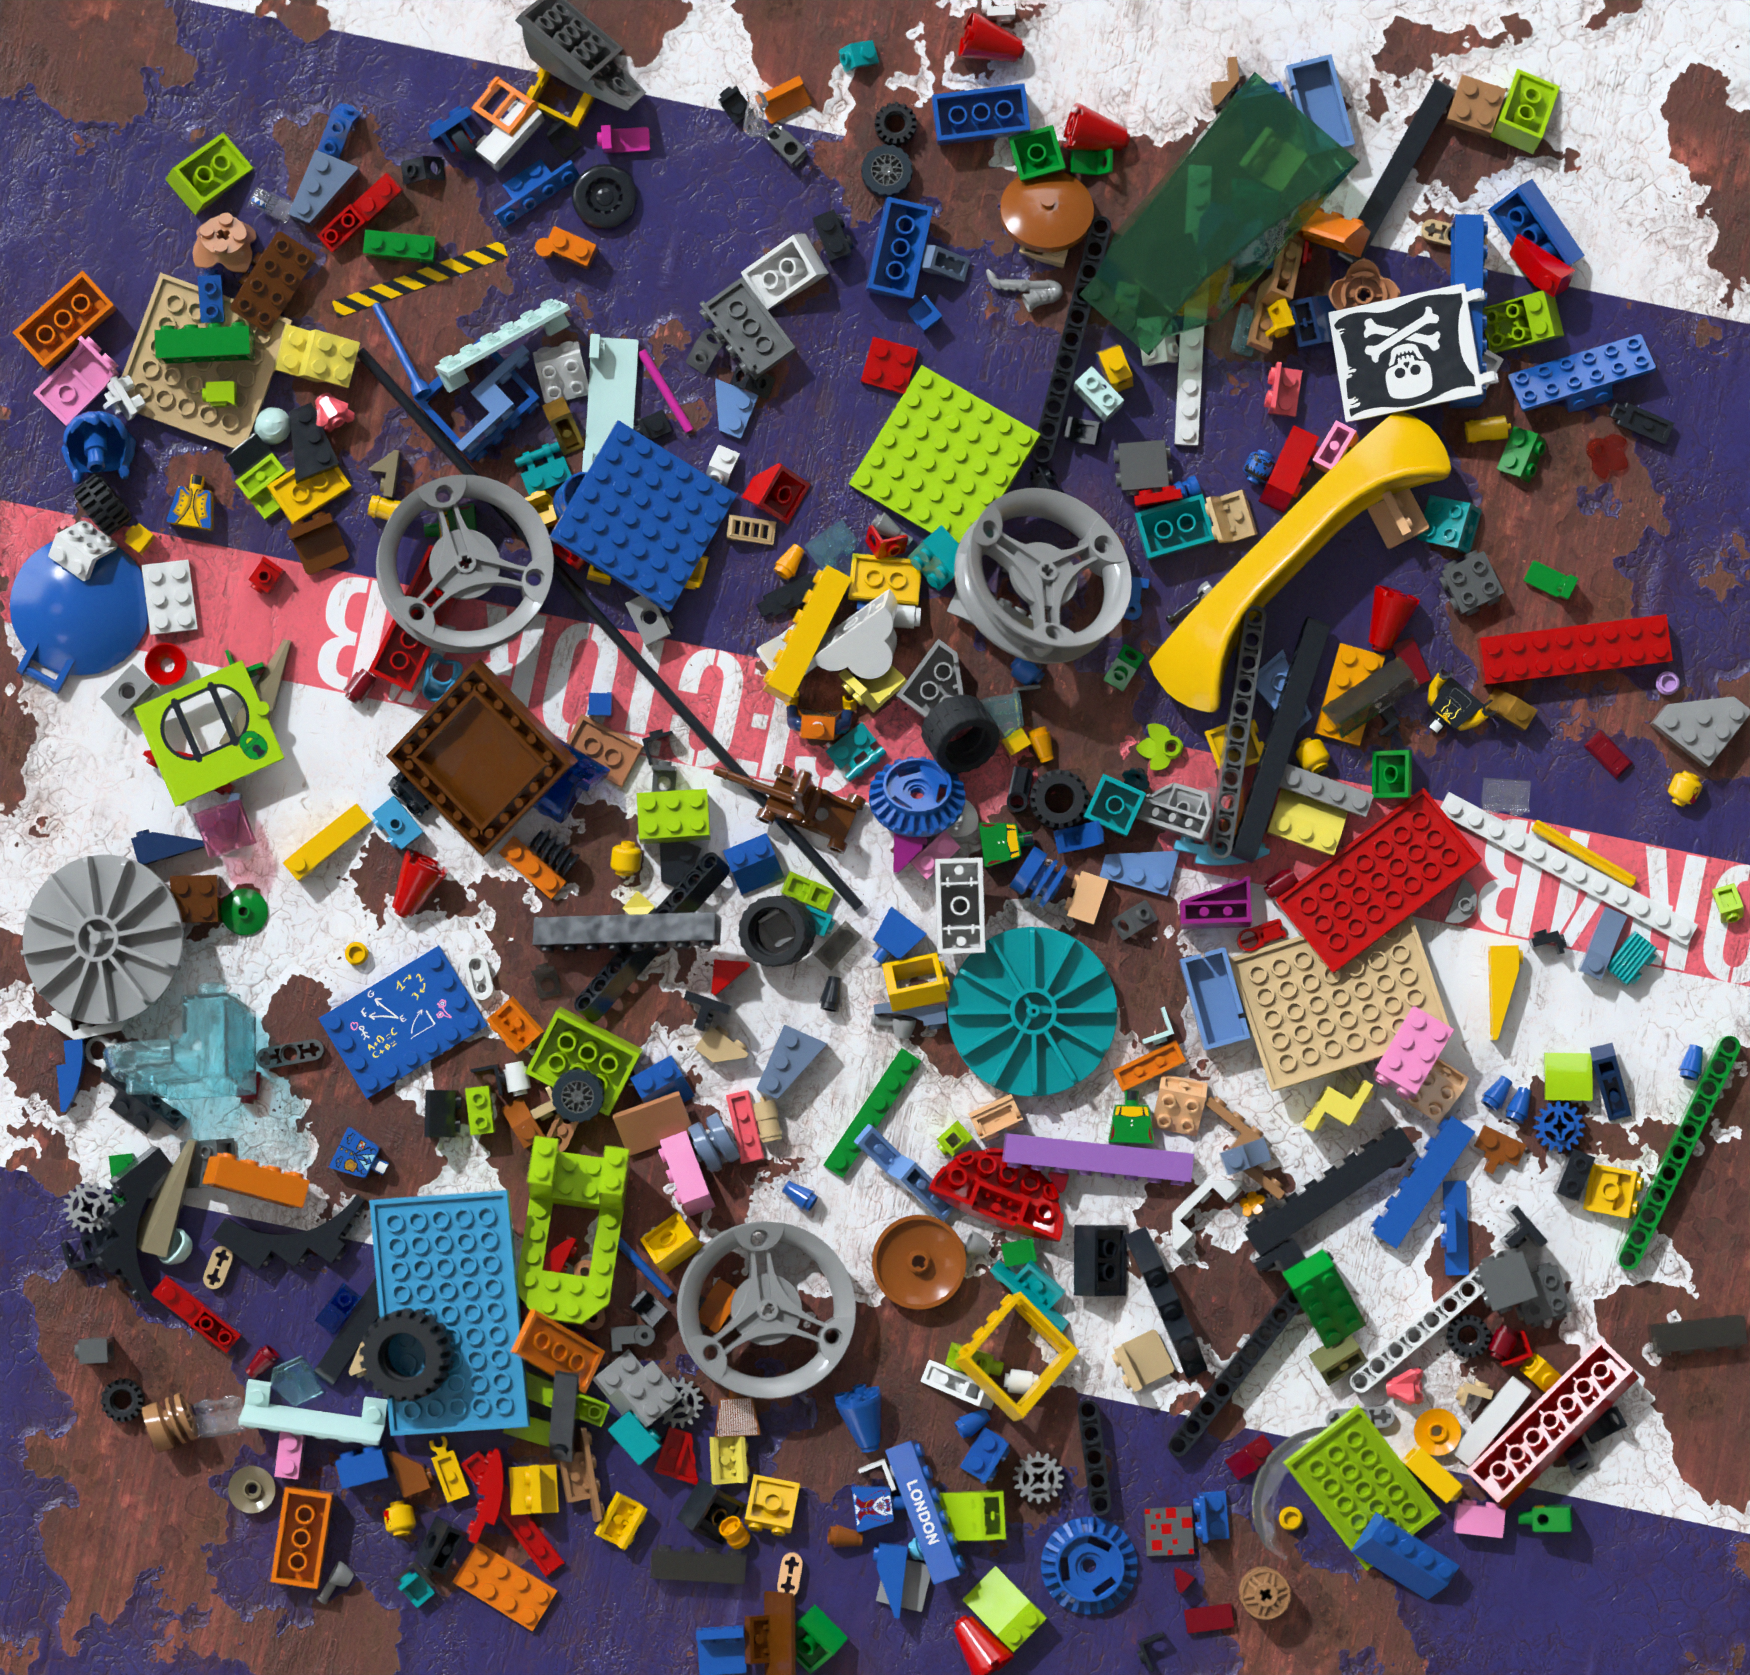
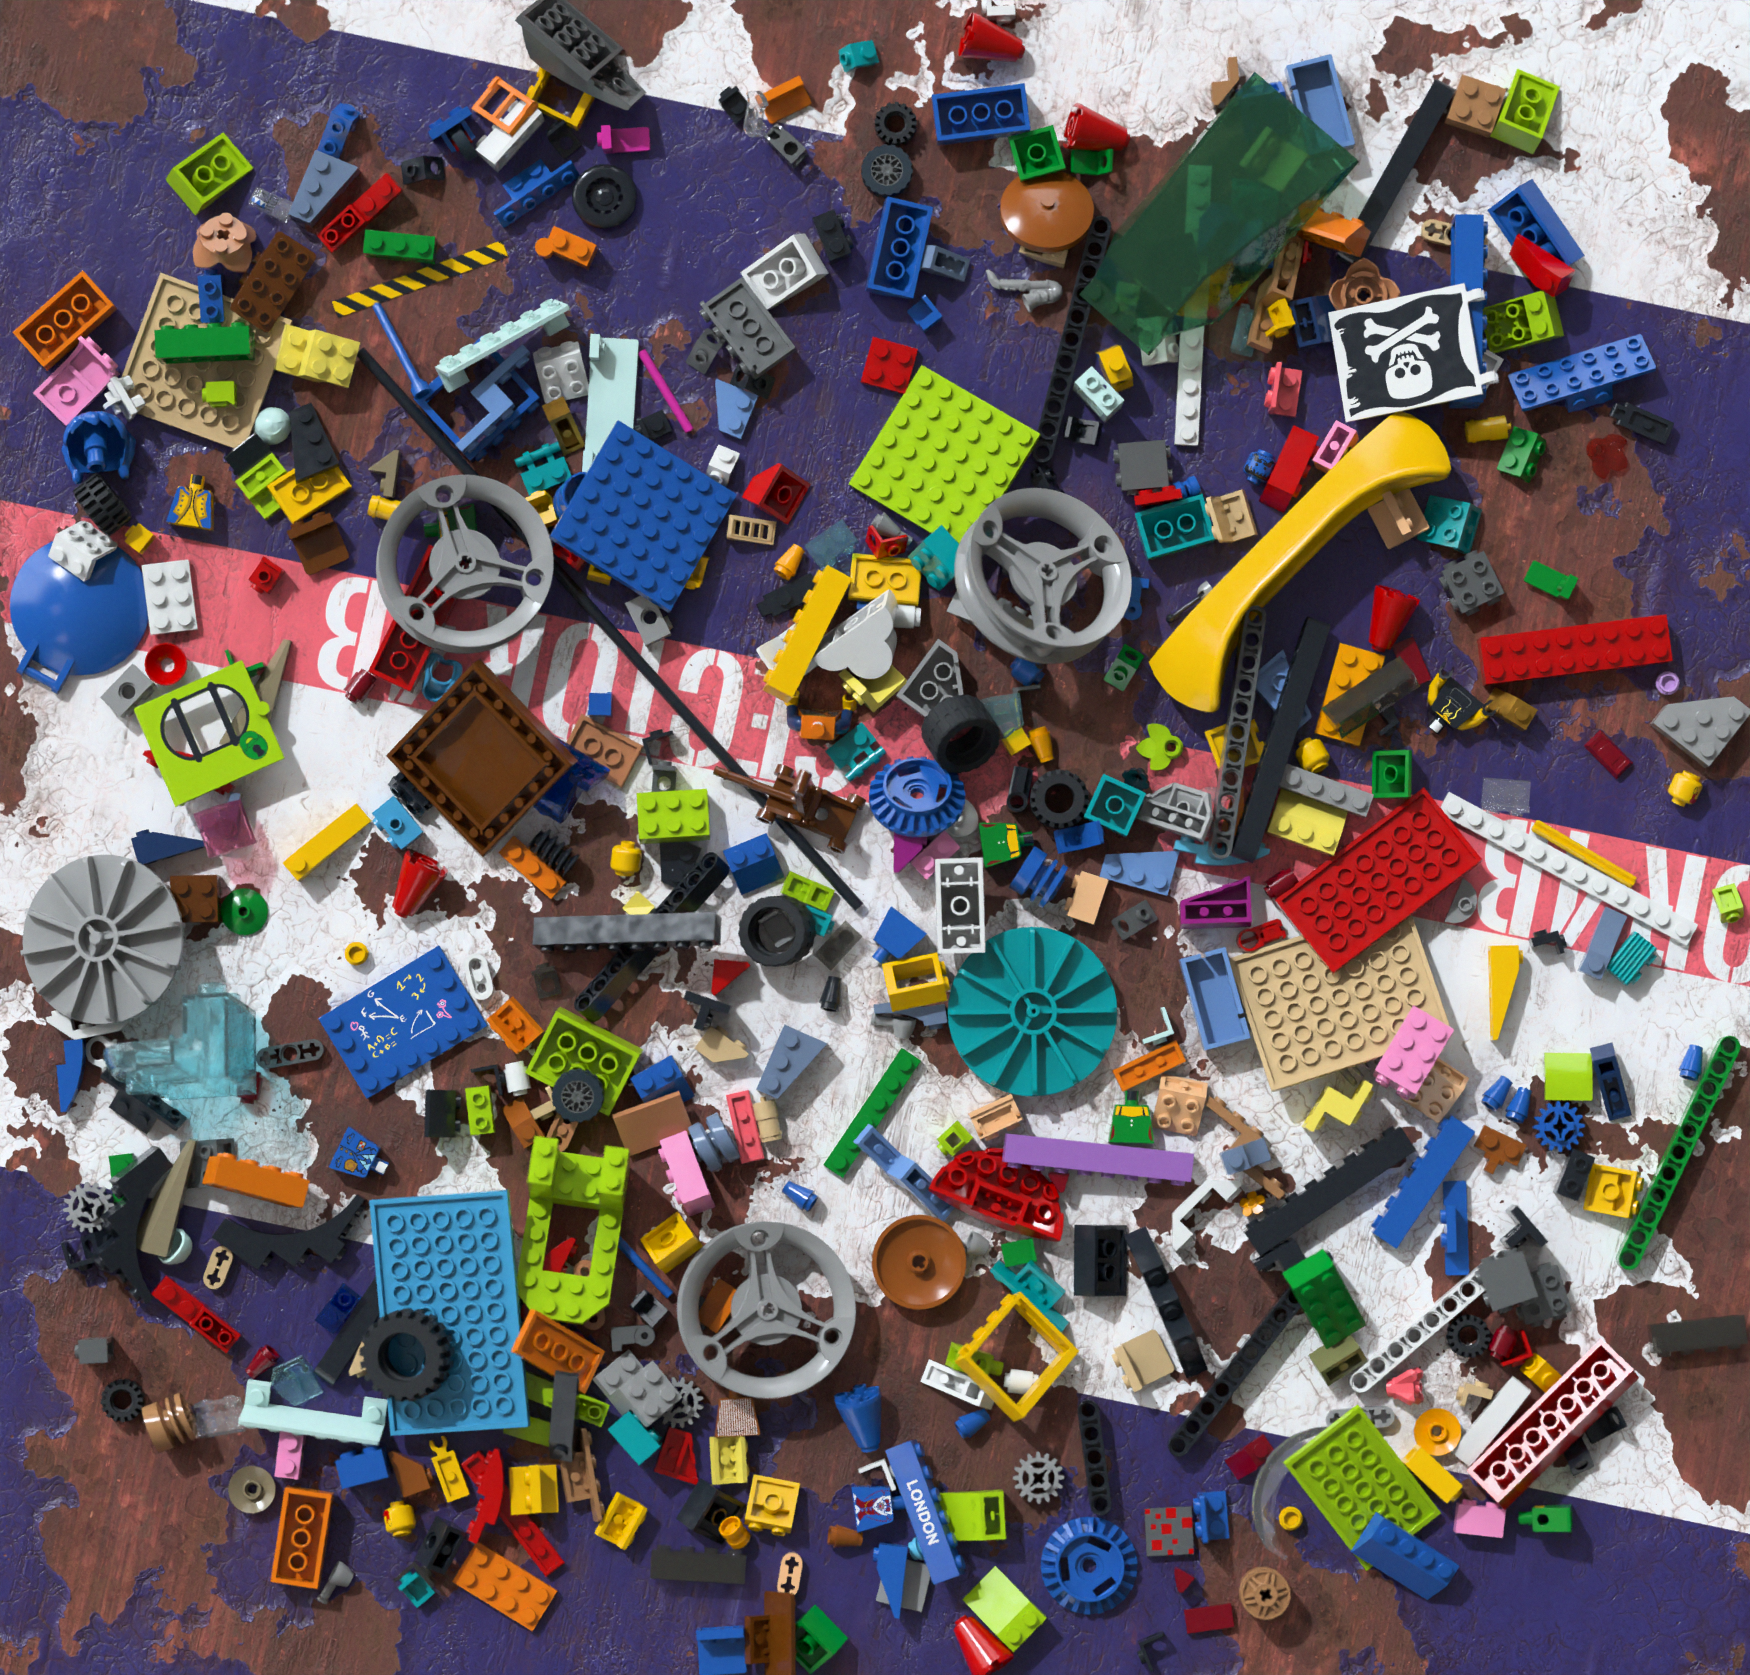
(332, 412): coral rock -> none
(985, 1454): blue bracket -> none

